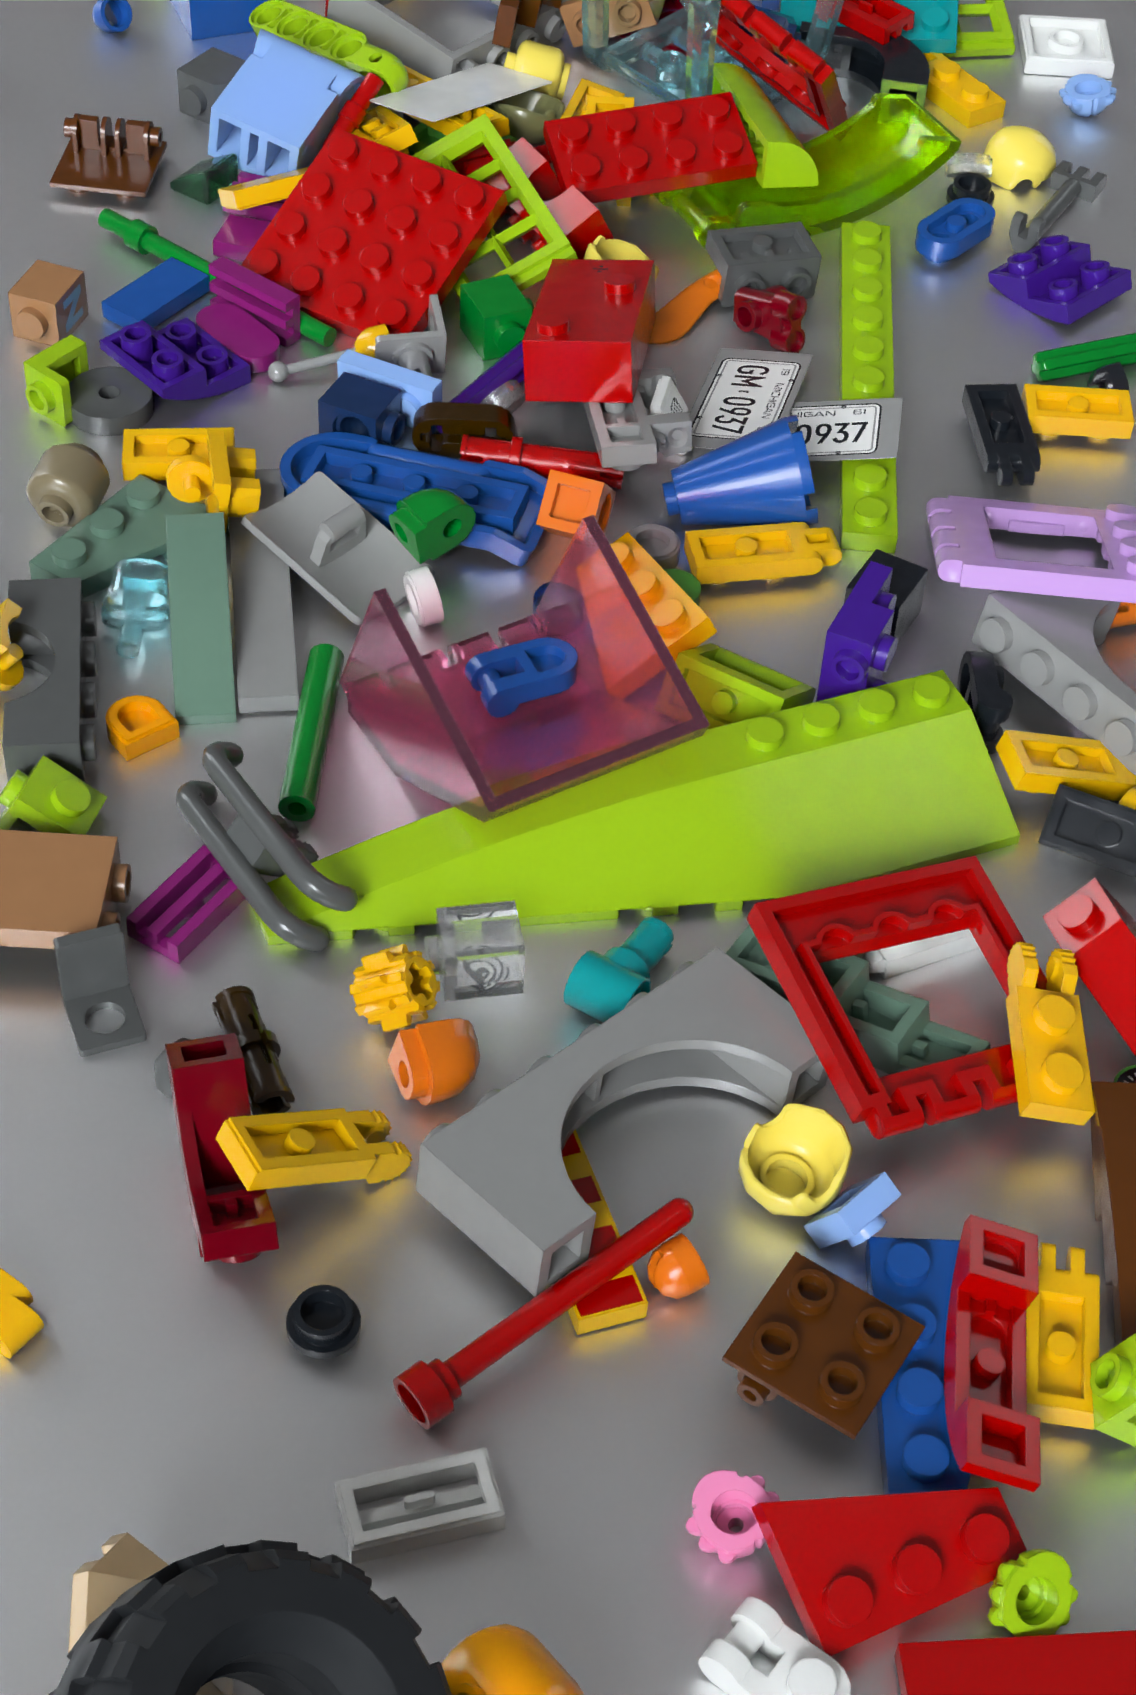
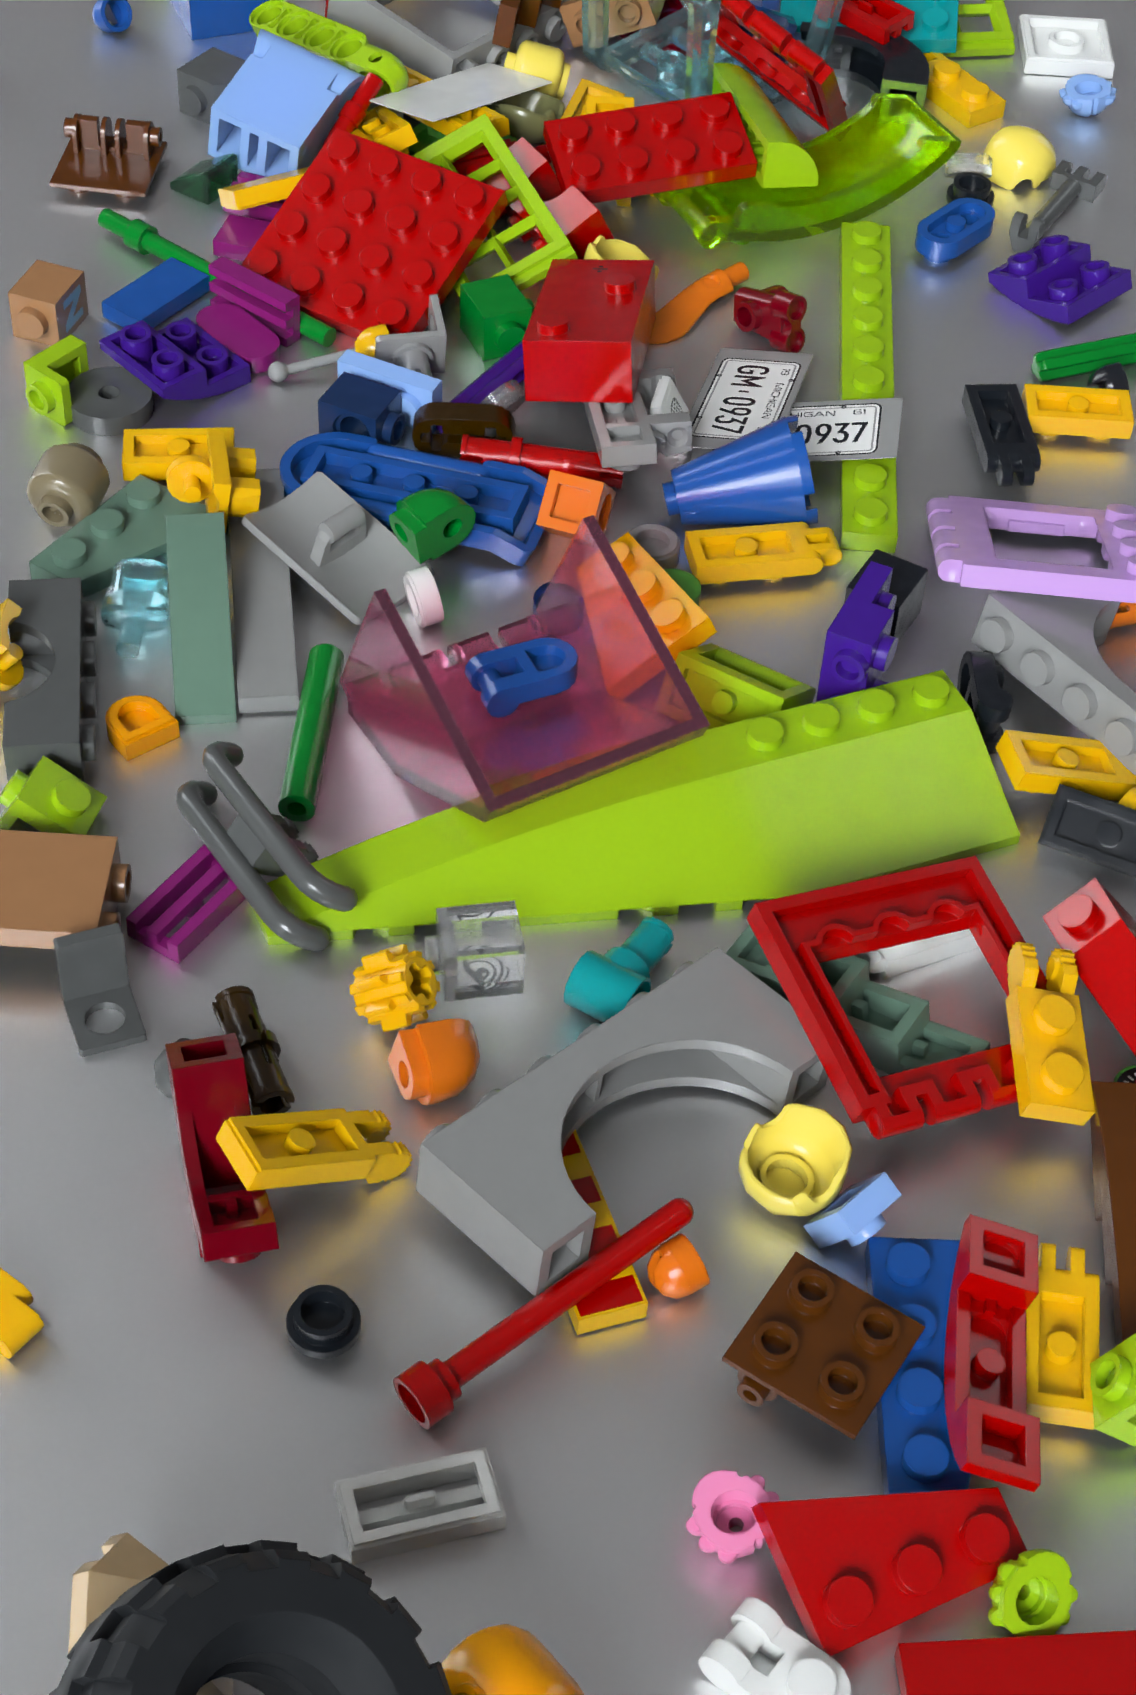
(764, 258): dark grey bracket -> none

